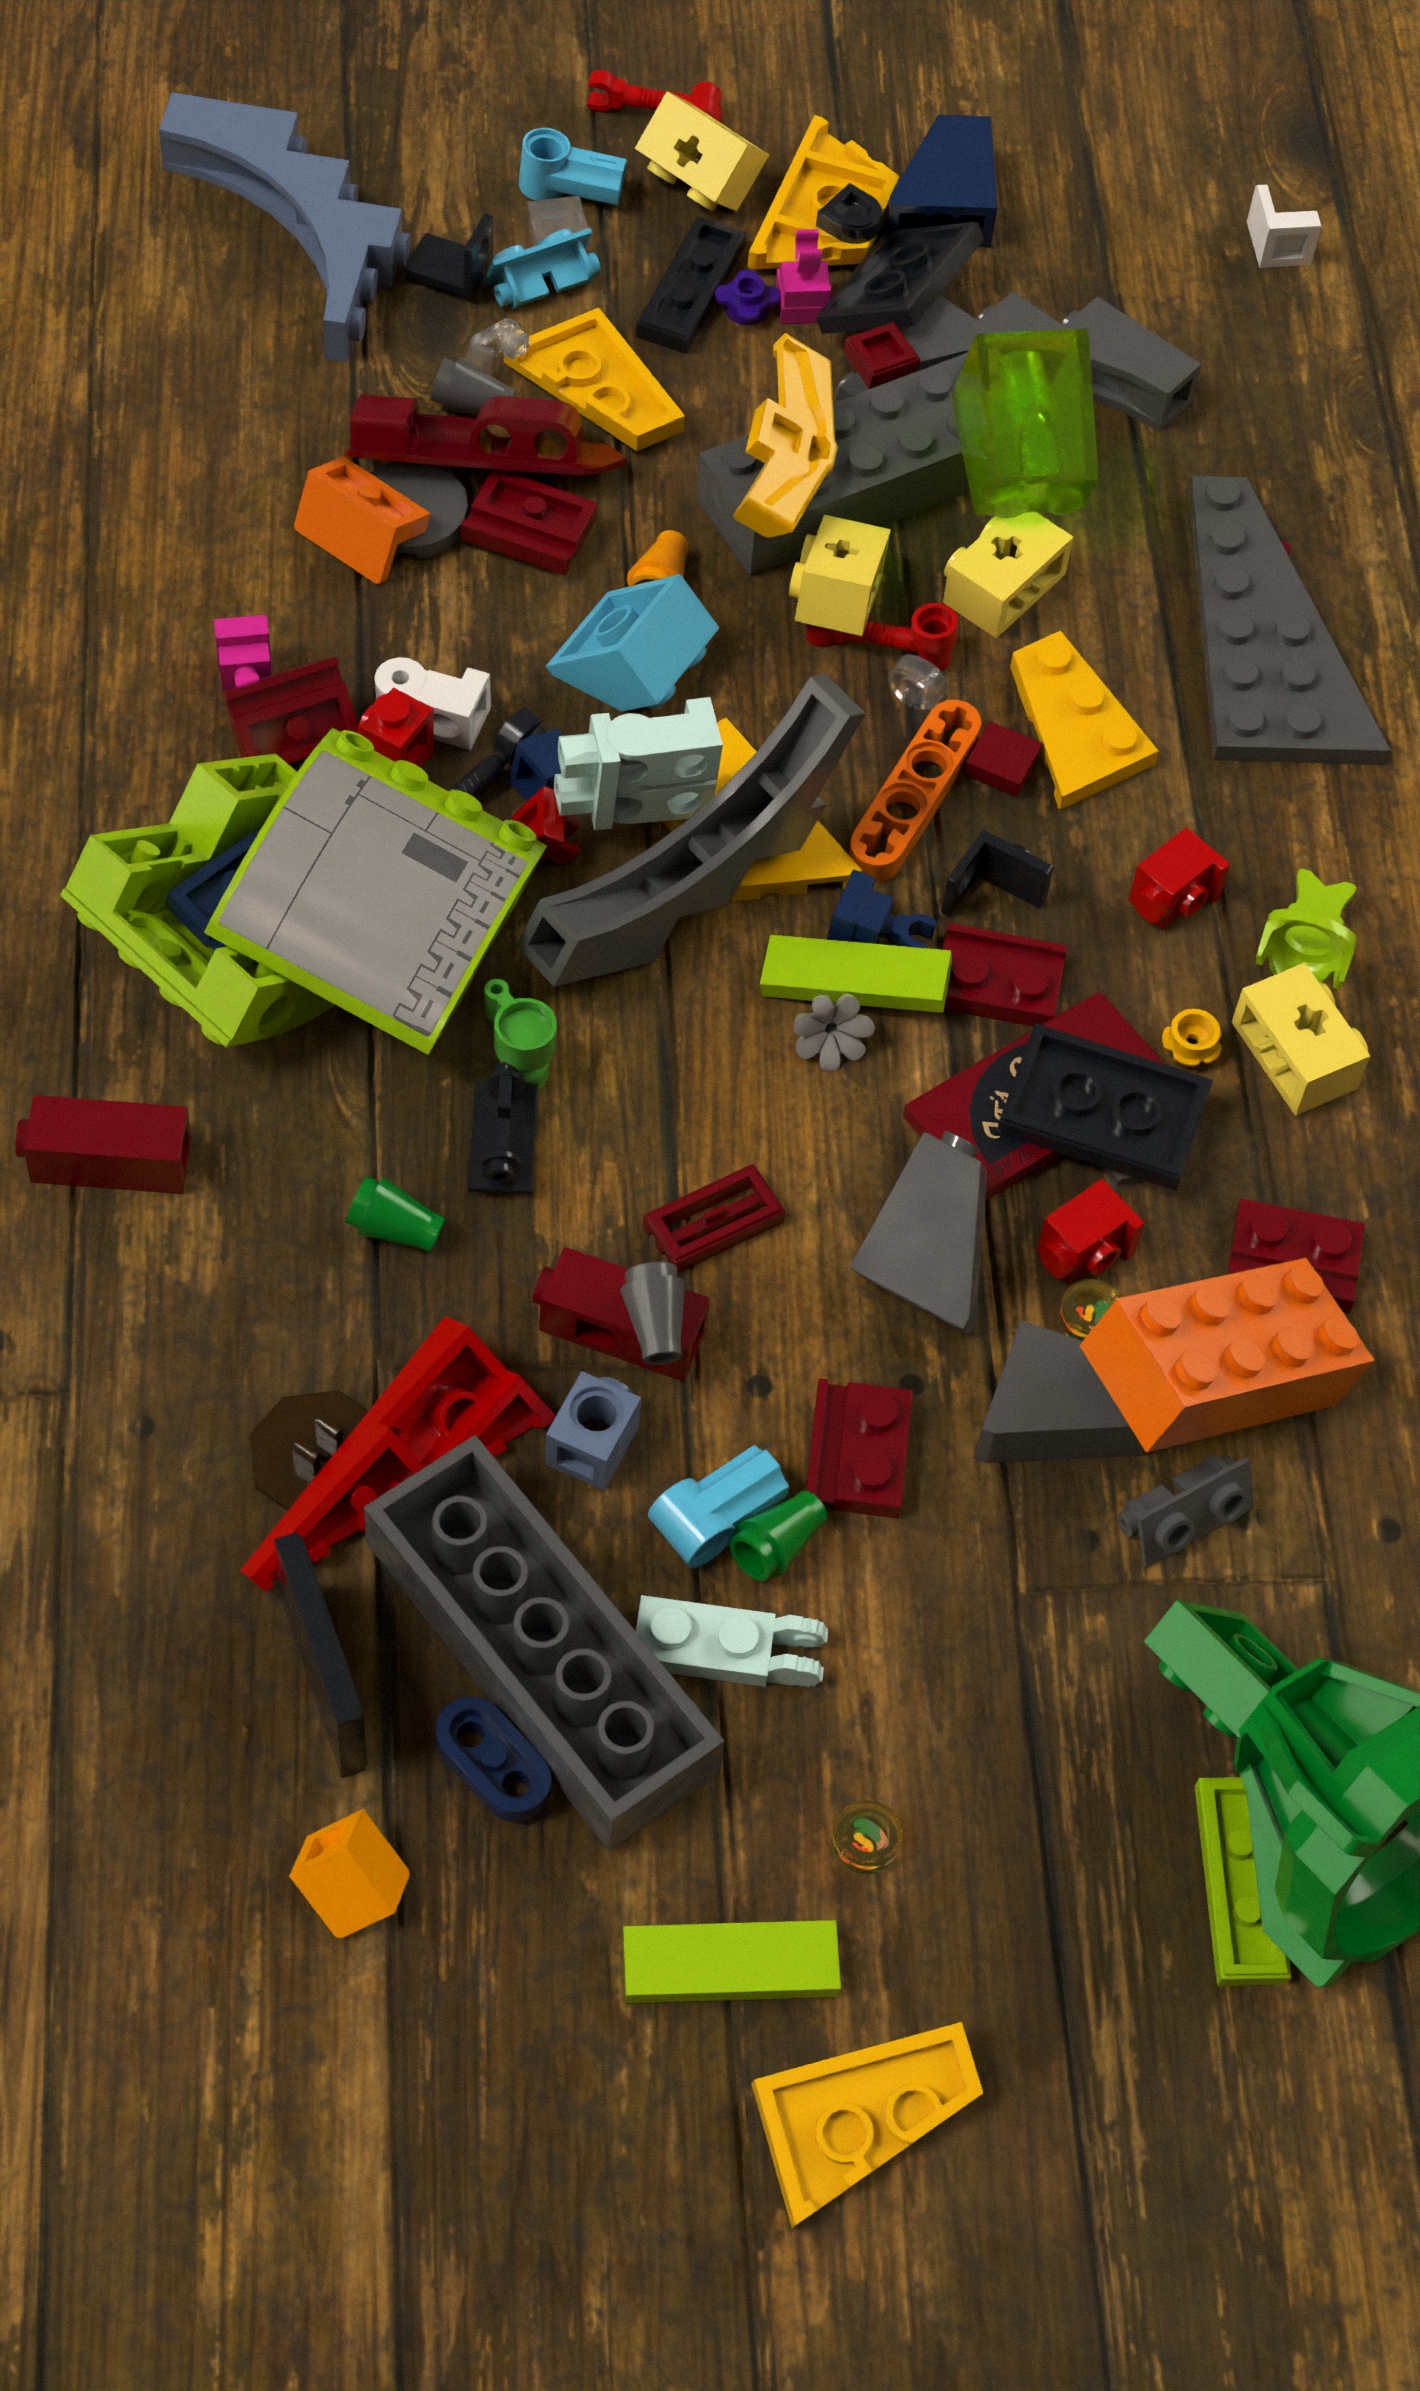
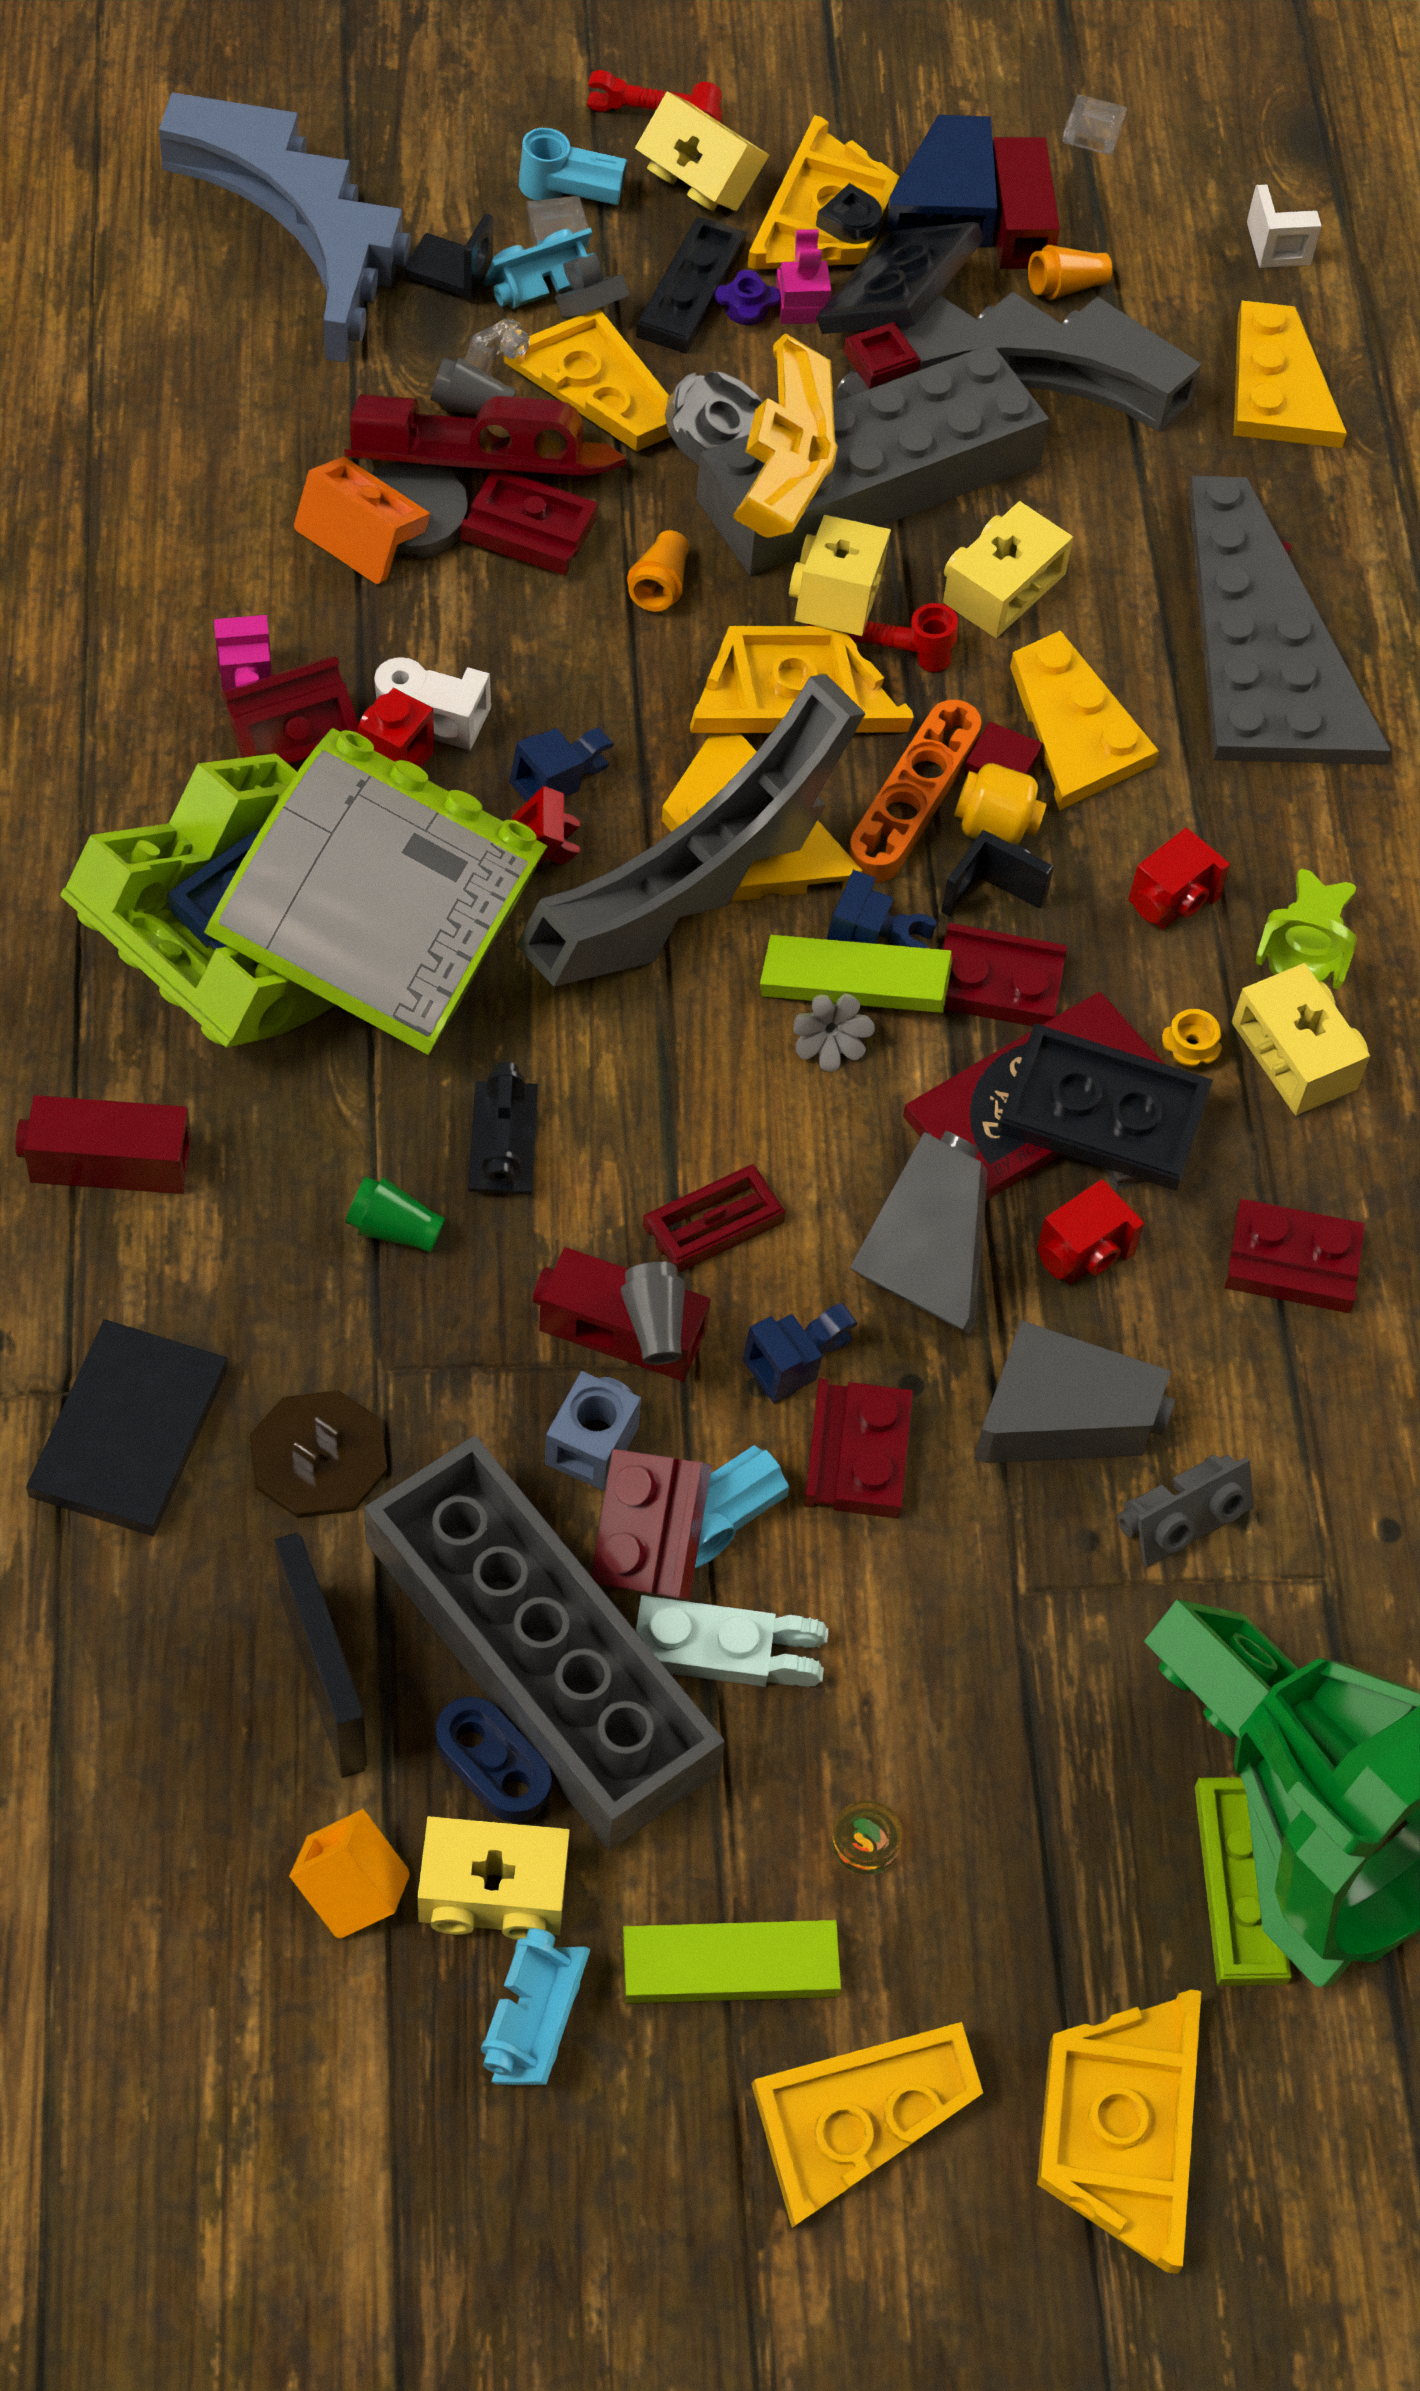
(127, 1427): none -> black tile
(431, 1407): red wedge -> none
(457, 1867): none -> light yellow brick
(517, 727): black piece -> none
(522, 1031): bright green piece -> none
(527, 2034): none -> medium azure hinge
(589, 287): none -> dark grey tile
(636, 644): medium azure slope -> none
(640, 766): light aqua hips -> none
(651, 1523): none -> dark red plate
(709, 412): none -> dark grey tile
(766, 669): none -> yellow wing
(774, 1538): green cone -> none
(789, 1357): none -> dark blue piece
(917, 682): clear tile -> none
(1000, 803): none -> yellow head
(1025, 200): none -> dark red brick
(1027, 422): clear neon green slope -> none
(1065, 271): none -> light orange cone
(1084, 1306): clear yellow tile -> none
(1094, 124): none -> clear tile
(1124, 2124): none -> yellow wing
(1225, 1353): orange brick -> none
(1280, 381): none -> yellow wing

